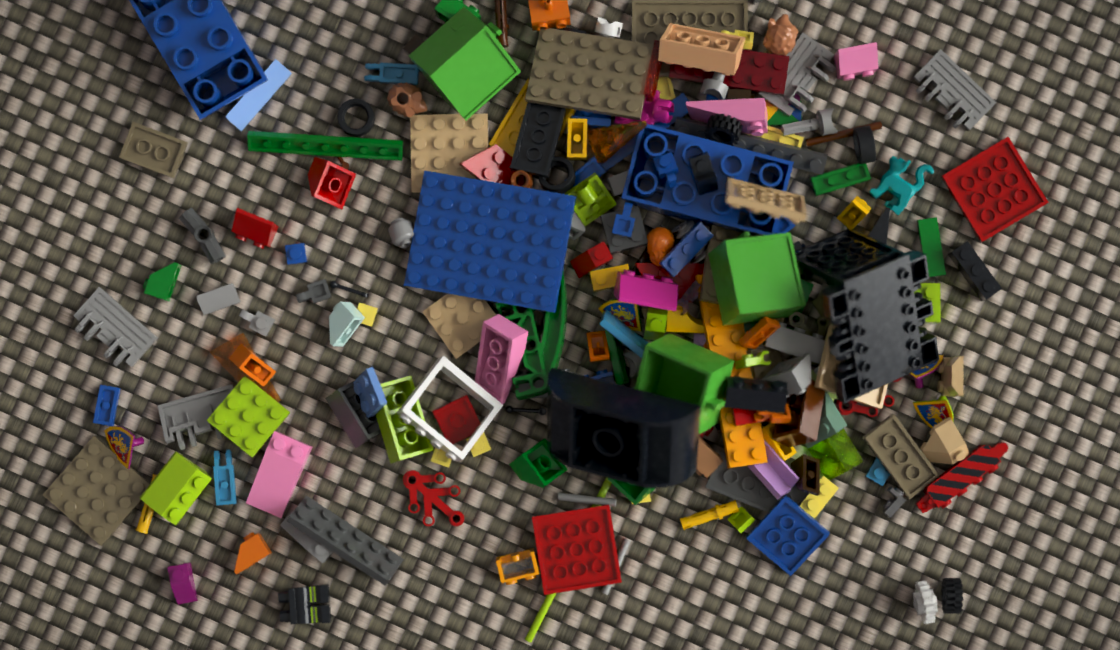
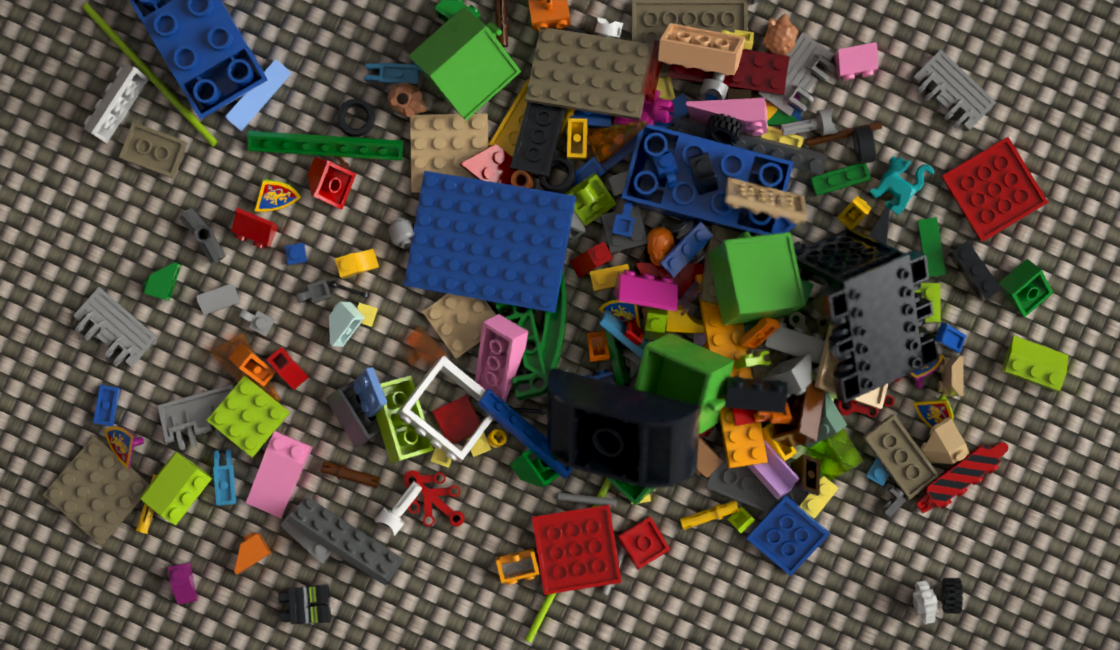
(116, 103): none -> white slope
(149, 74): none -> lime piece
(275, 196): none -> shield
(287, 368): none -> red slope
(350, 474): none -> reddish brown pin
(356, 263): none -> yellow arch
(392, 517): none -> white piece
(424, 347): none -> clear orange plate
(493, 442): none -> yellow bush
(521, 430): none -> blue tile
(634, 333): none -> red tile
(643, 543): none -> red tile
(950, 337): none -> blue tile
(1026, 287): none -> green slope
(1035, 364): none -> lime slope

